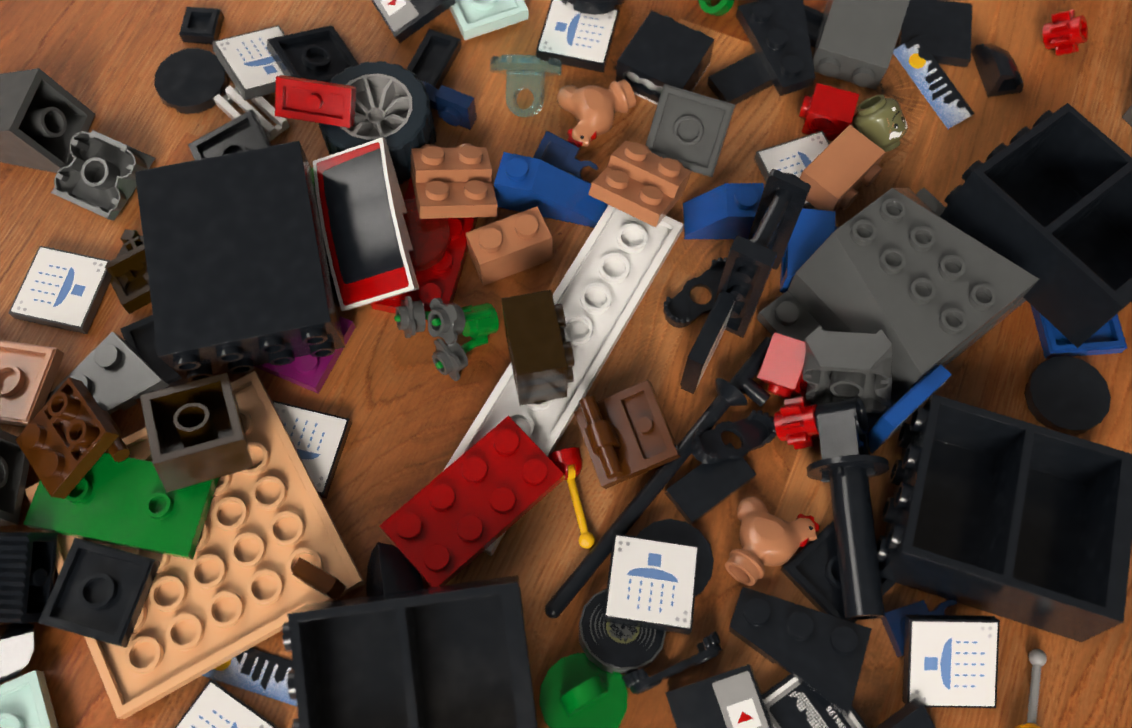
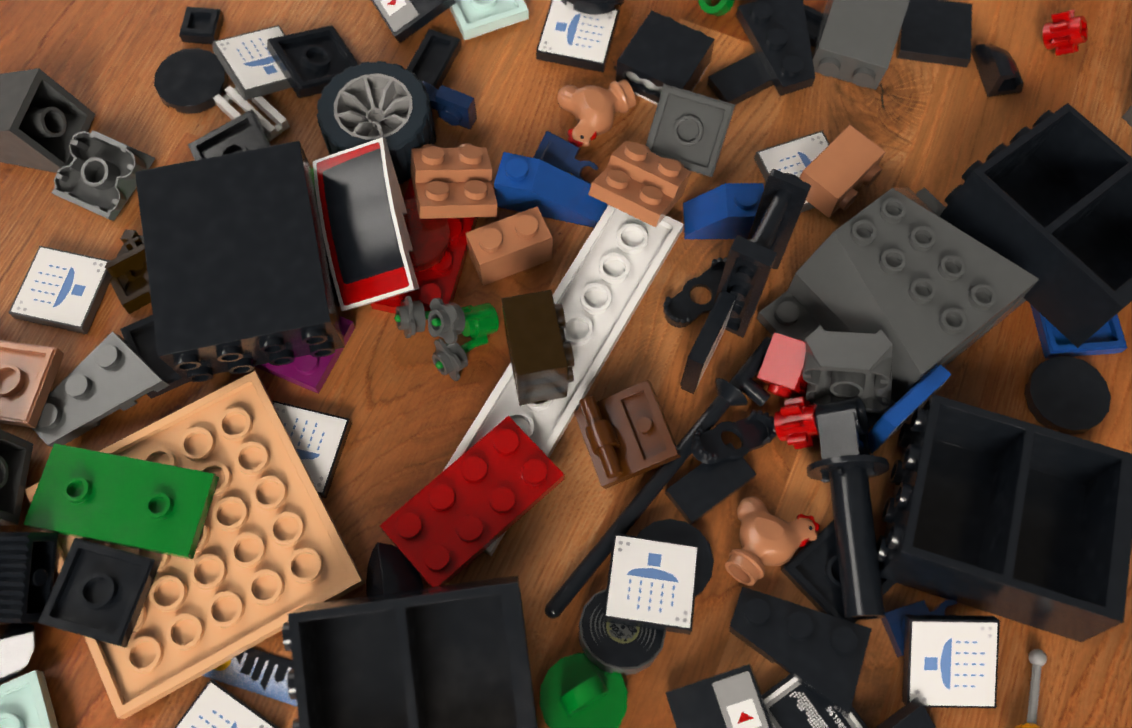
(70, 438): reddish brown plate -> none
(195, 432): dark brown brick -> none
(315, 101): red plate -> none
(318, 579): reddish brown tile -> none
(525, 73): clear light blue tile -> none
(571, 463): hinge -> none
(640, 682): black piece -> none
(808, 235): blue slope -> none
(828, 111): red brick -> none
(881, 121): olive head -> none
(933, 82): sticker -> none

